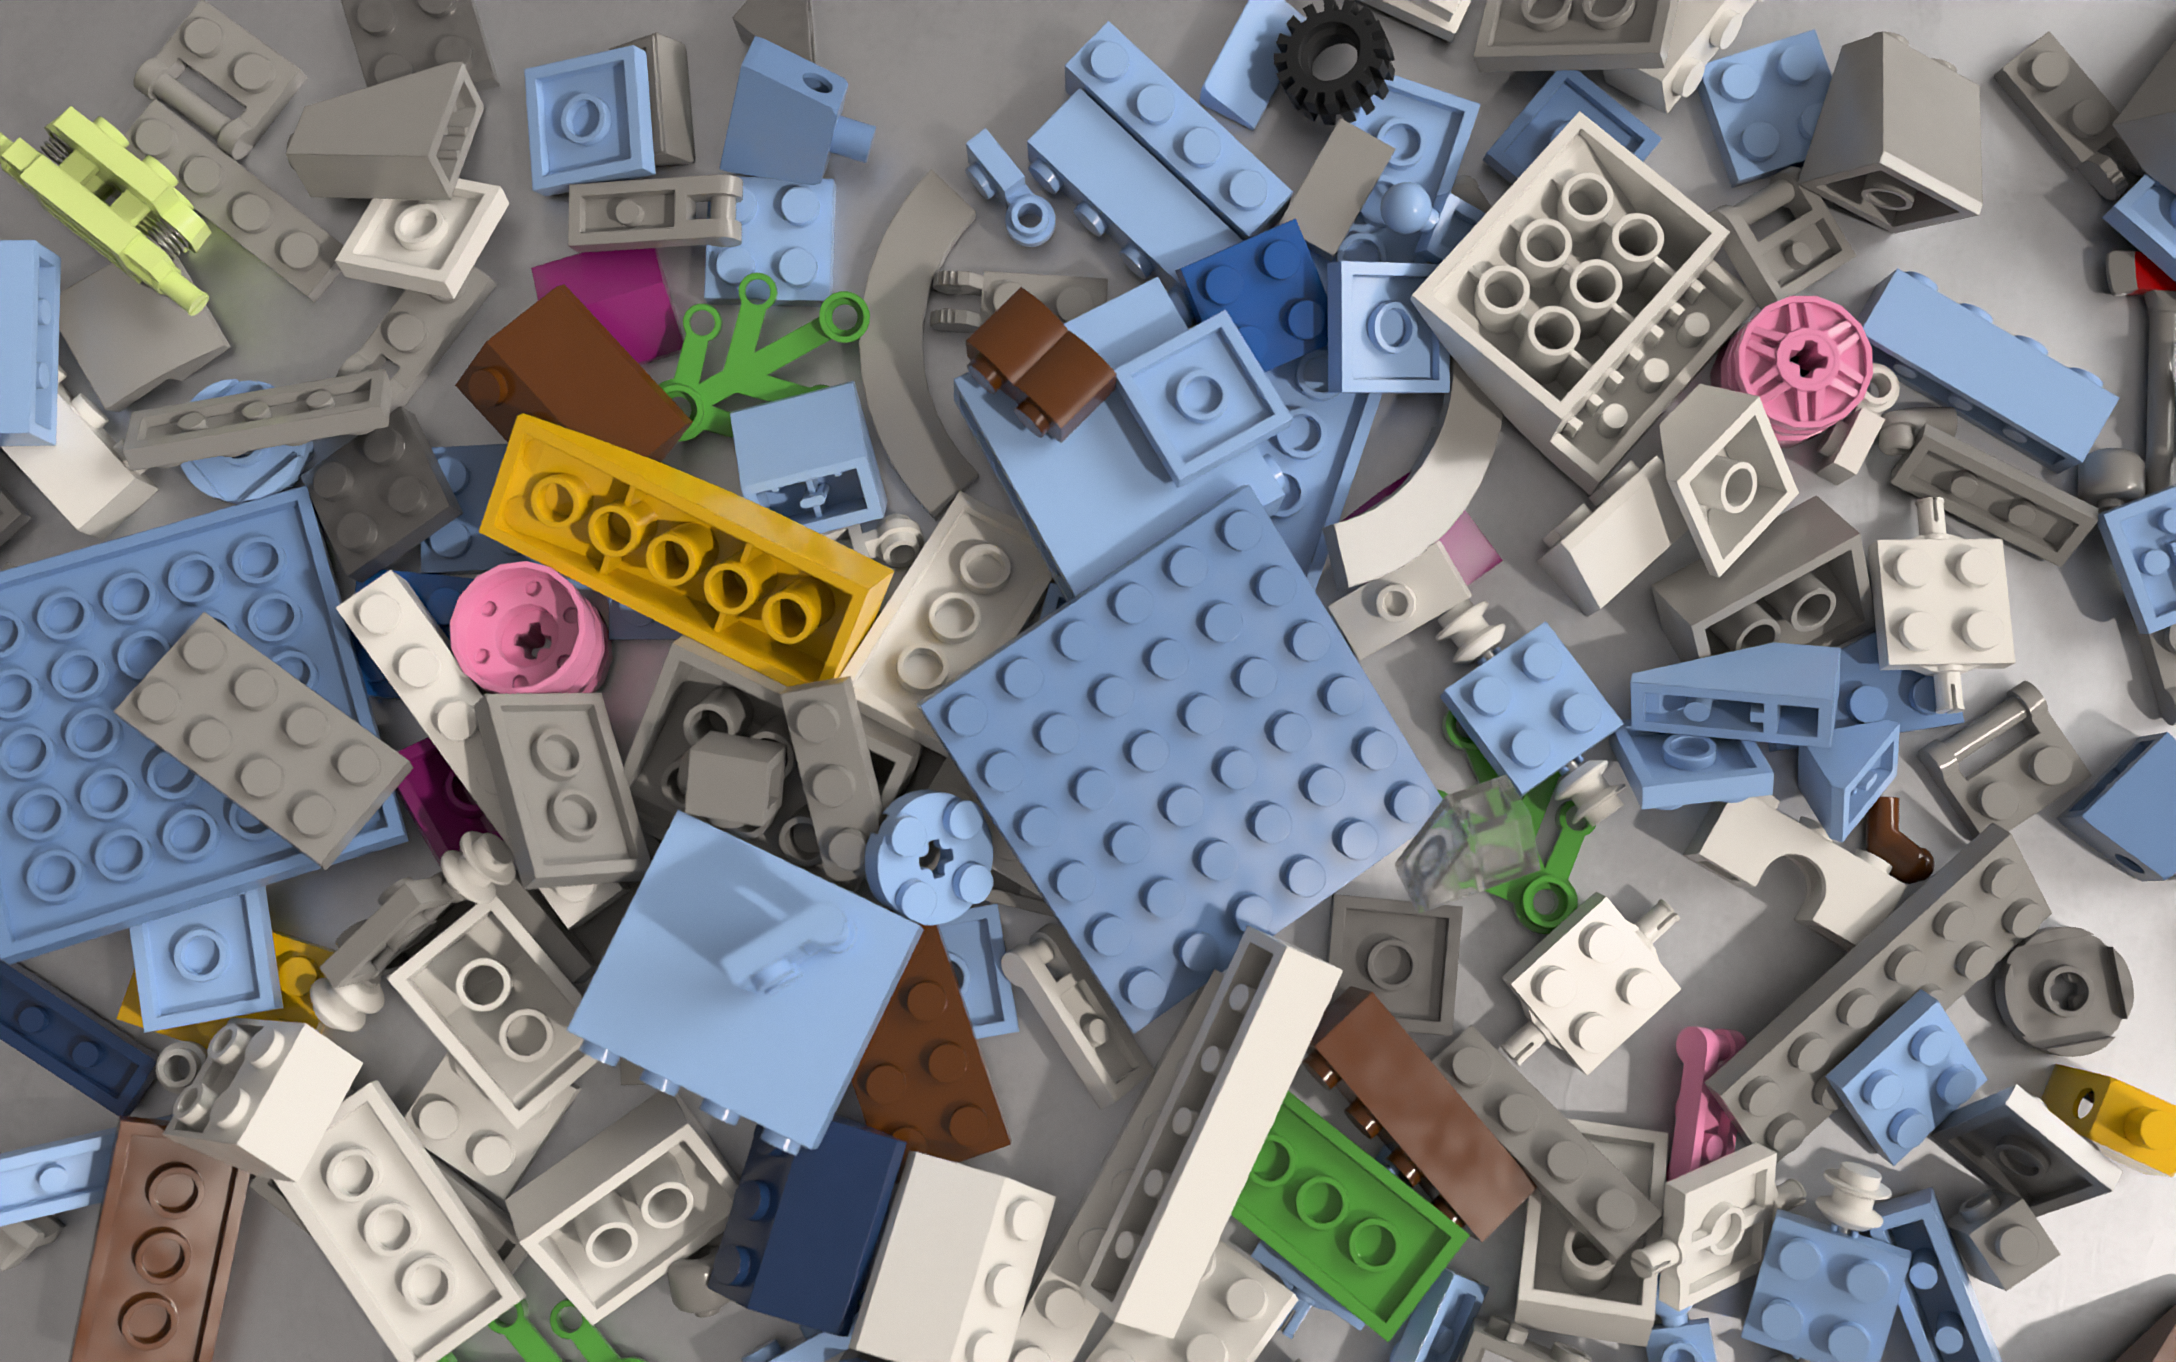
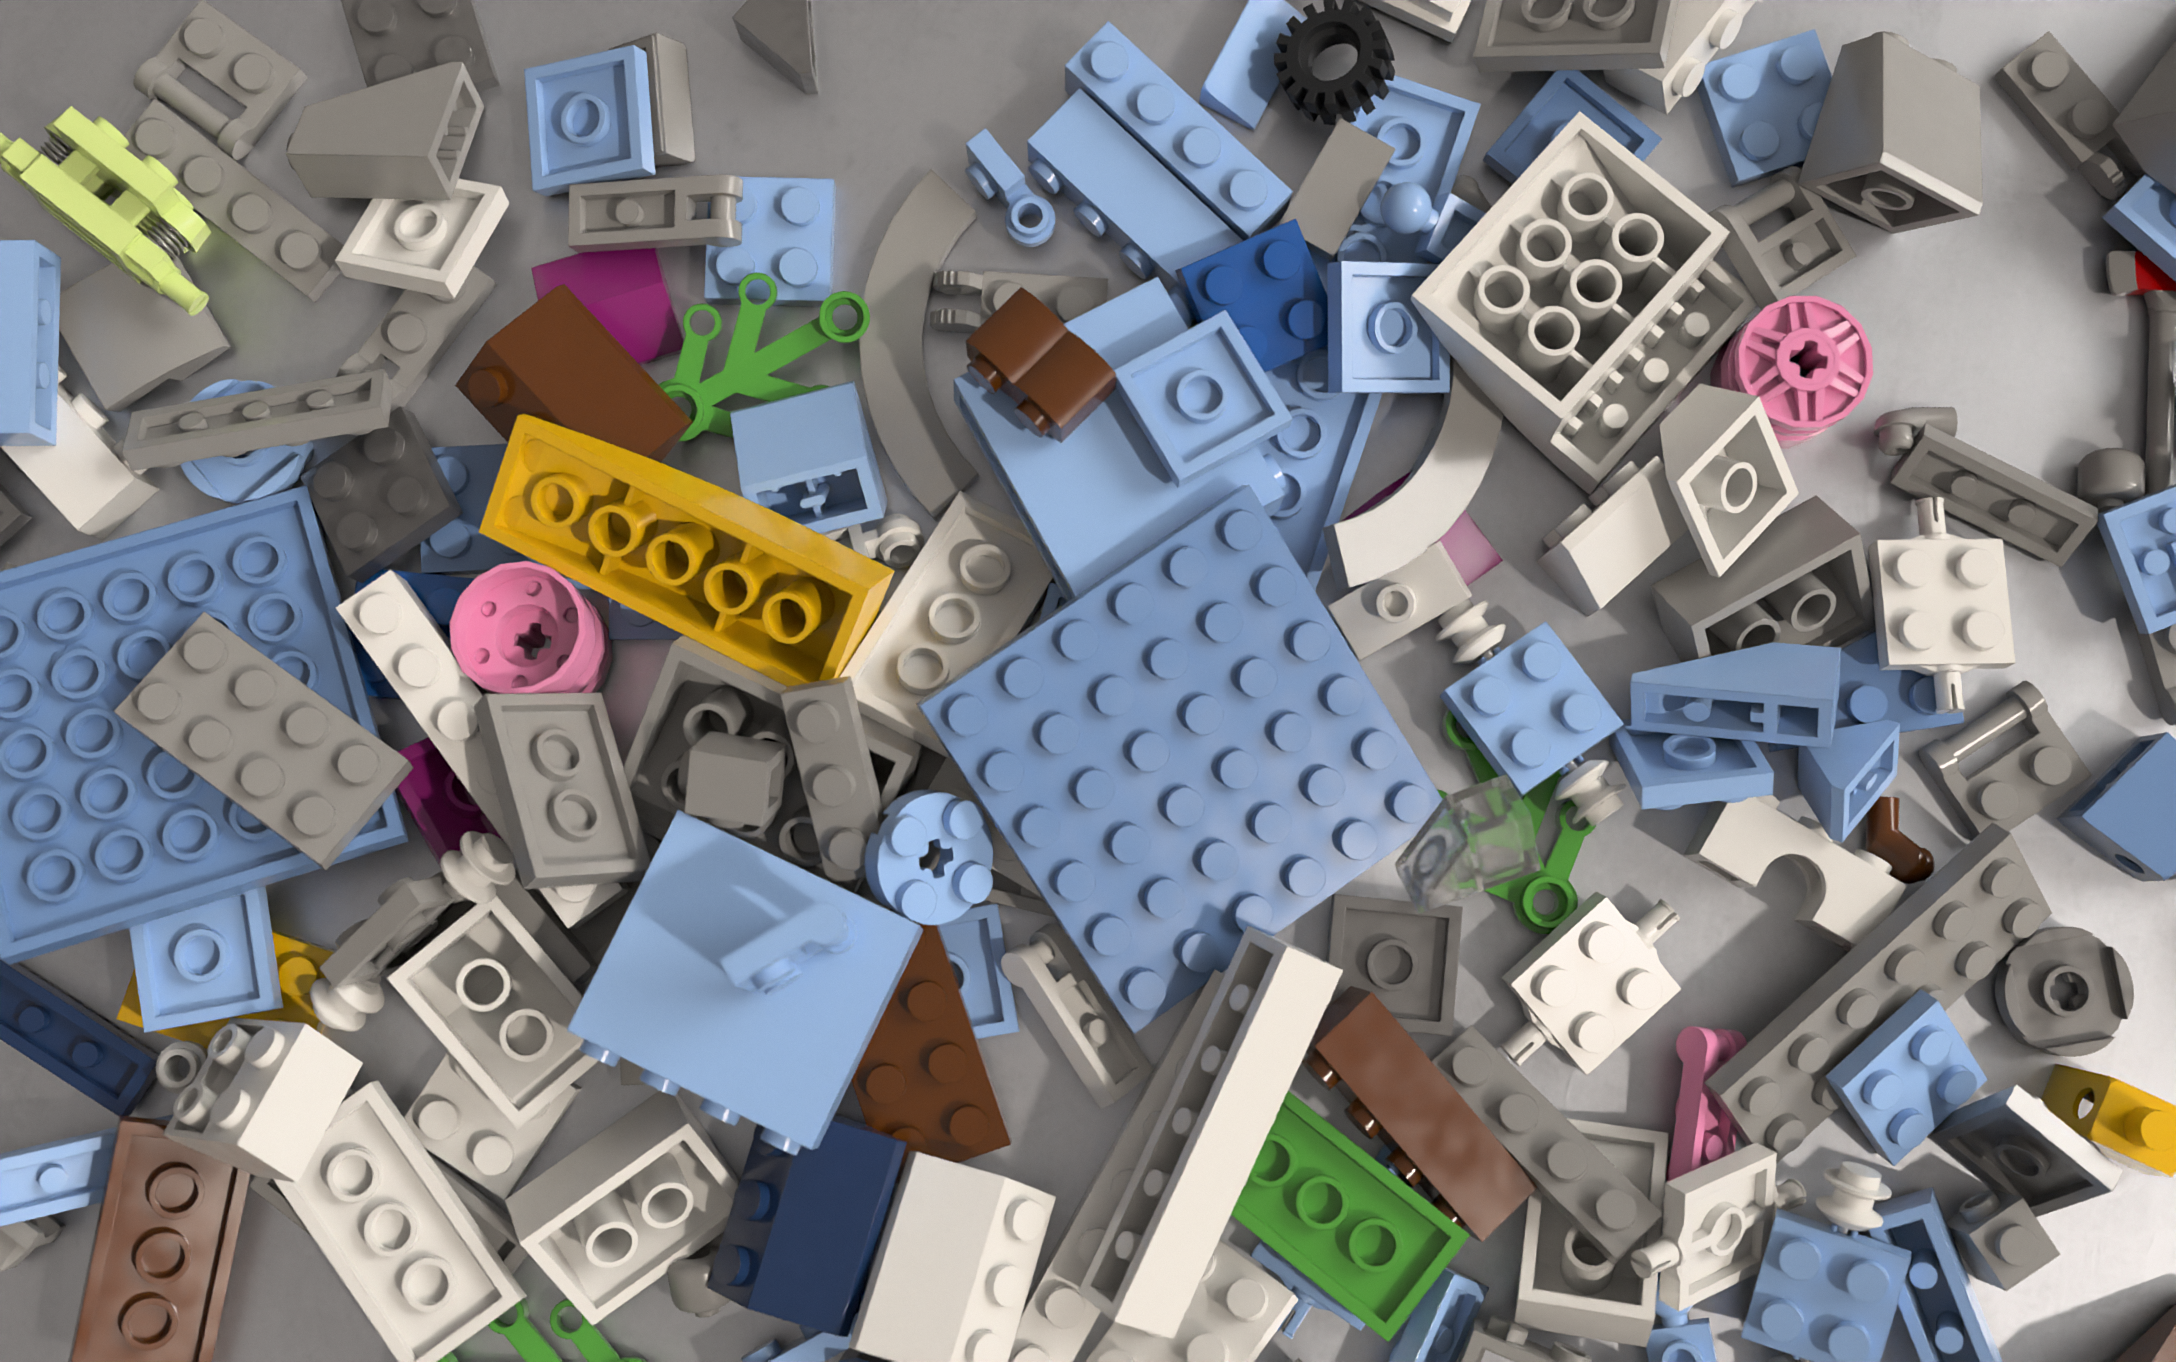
(789, 118): medium blue torso -> none
(1850, 440): white plate -> none
(1984, 372): light blue brick -> none

